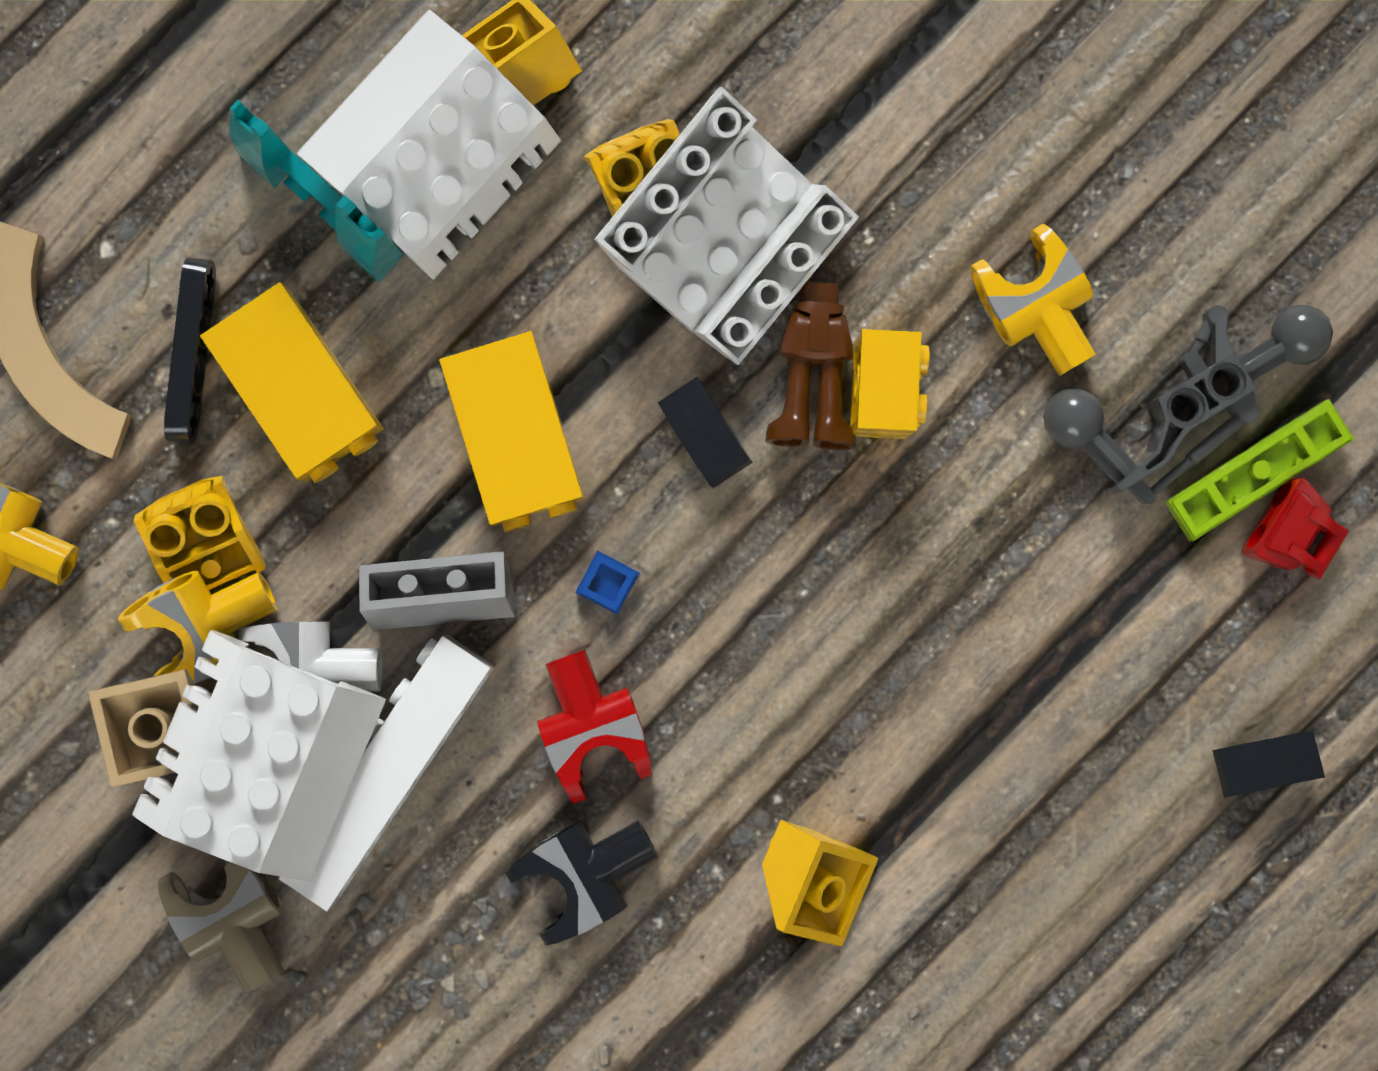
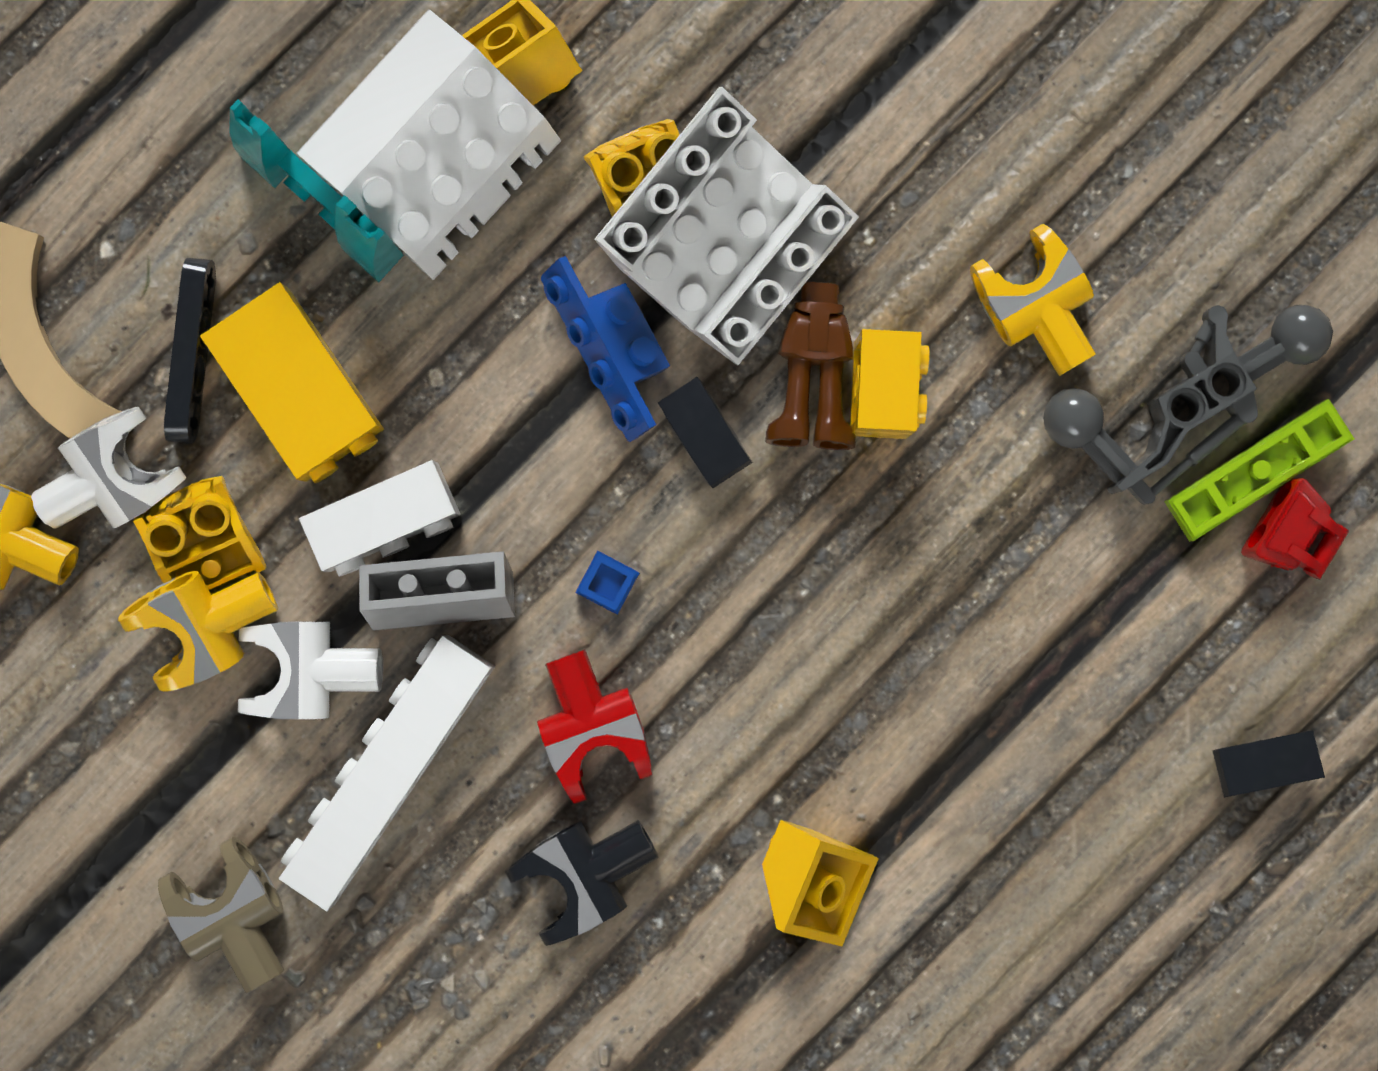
(103, 476): none -> white connector
(134, 722): tan slope -> none
(259, 761): white slope -> none
(380, 518): none -> white brick
(512, 431): yellow brick -> none
(611, 341): none -> blue bracket

